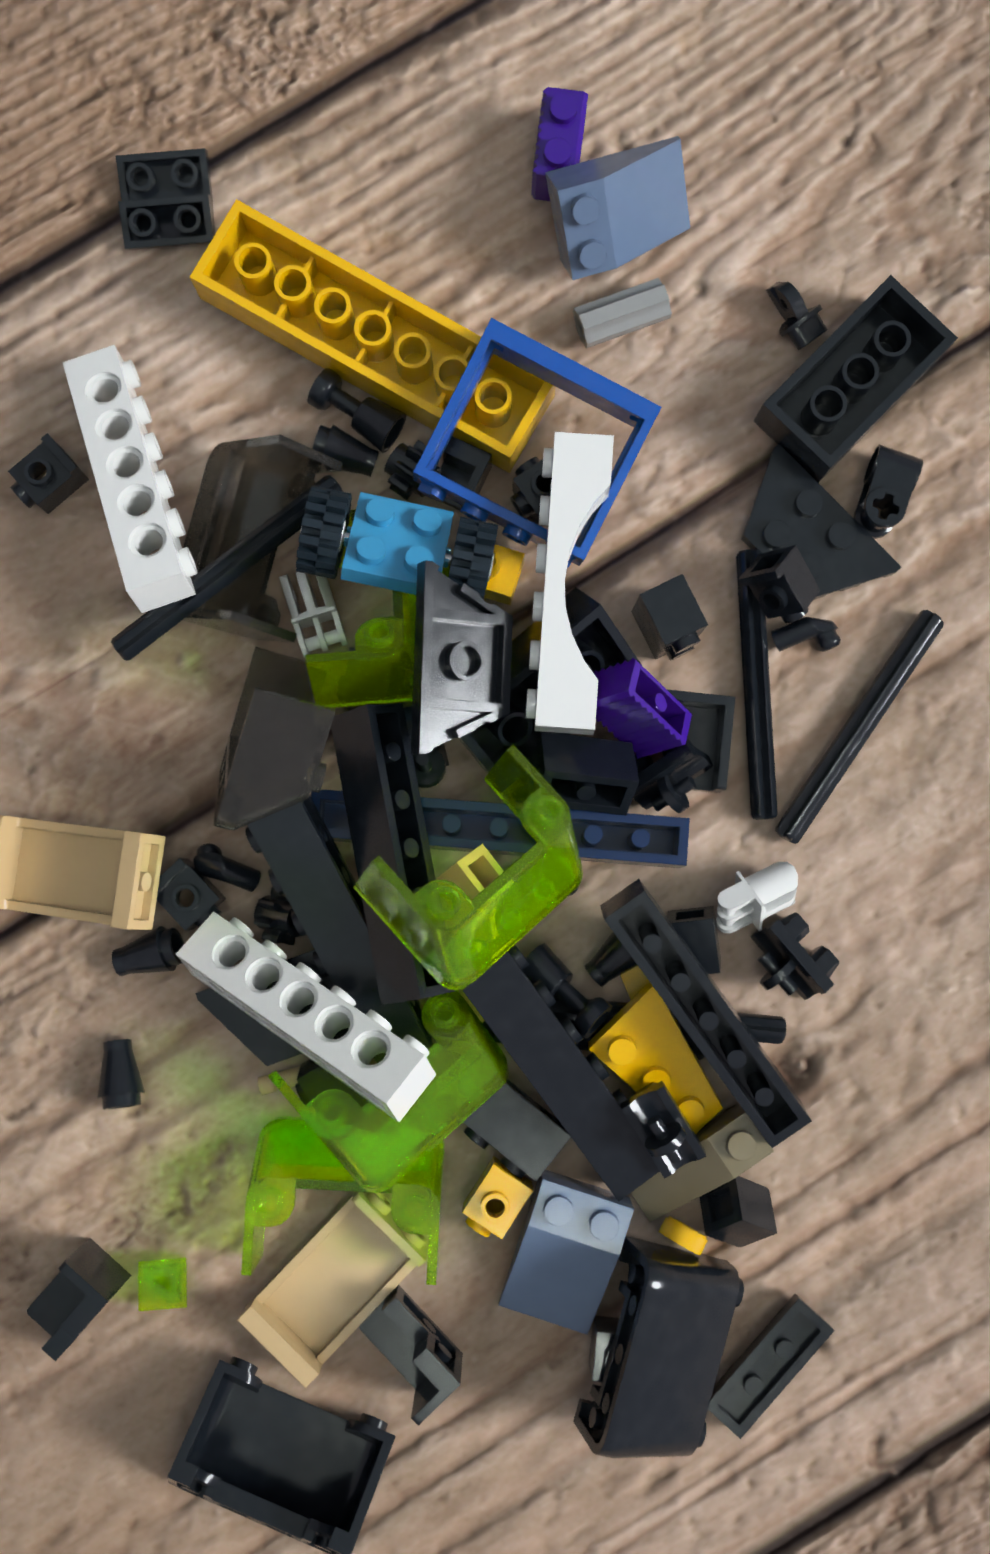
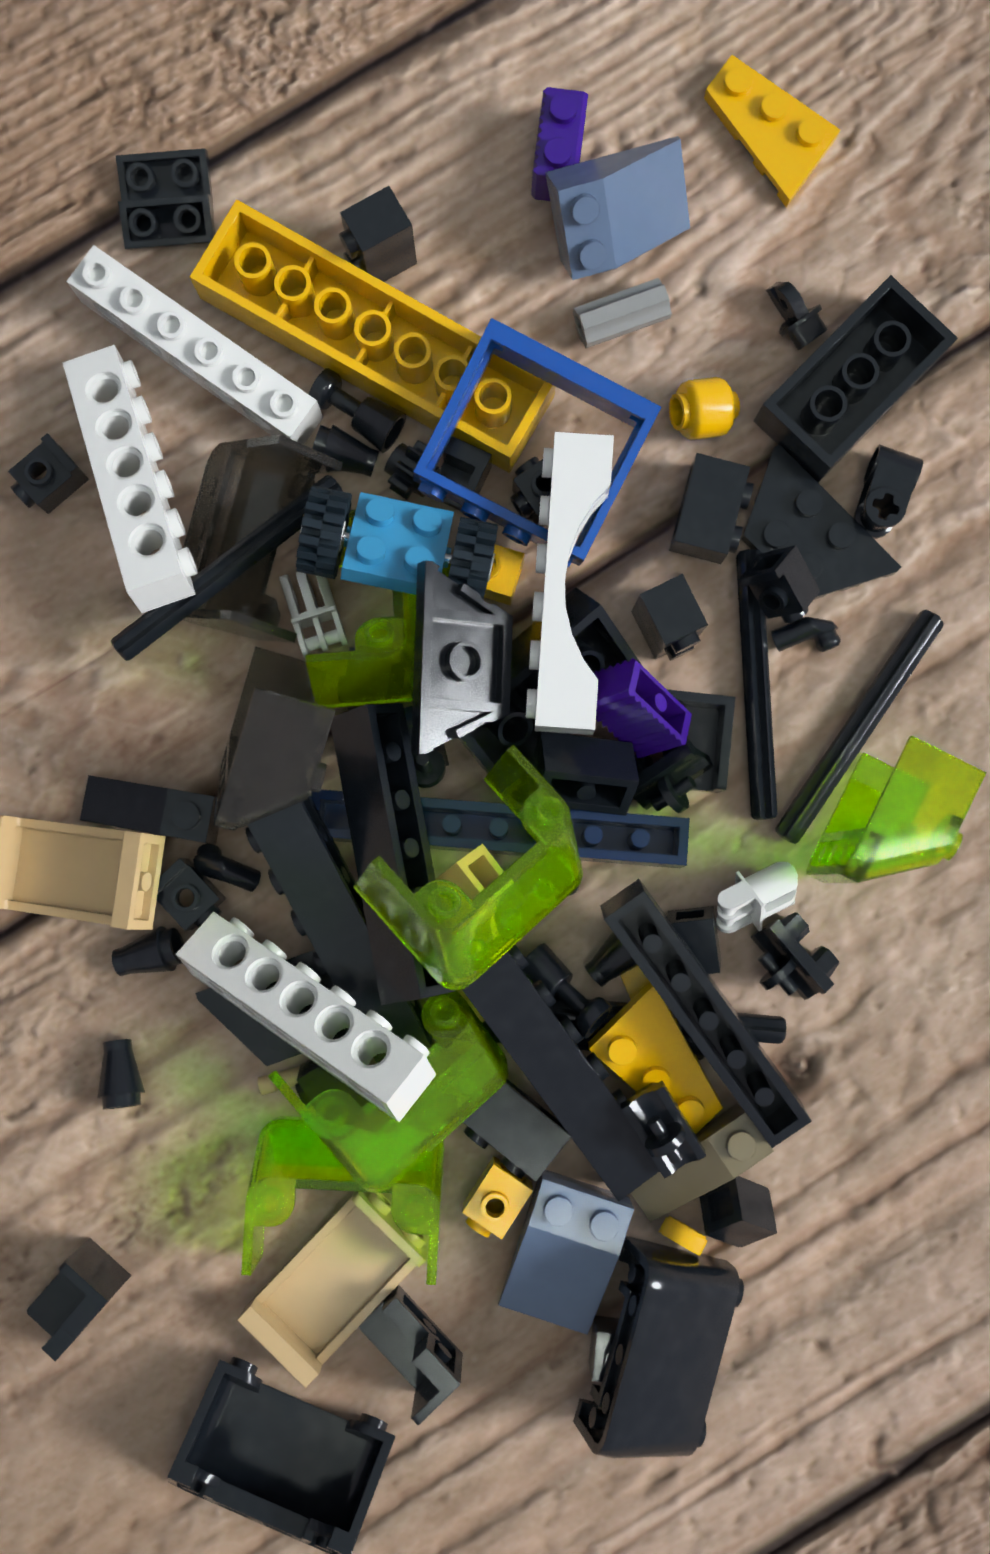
(150, 809): none -> black slope
(162, 1284): clear neon green tile -> none
(194, 347): none -> white brick
(274, 916): black gear -> none
(378, 235): none -> black brick
(704, 408): none -> yellow head
(711, 508): none -> black brick
(768, 1365): black plate -> none
(771, 124): none -> yellow wing
(896, 816): none -> clear neon green windscreen

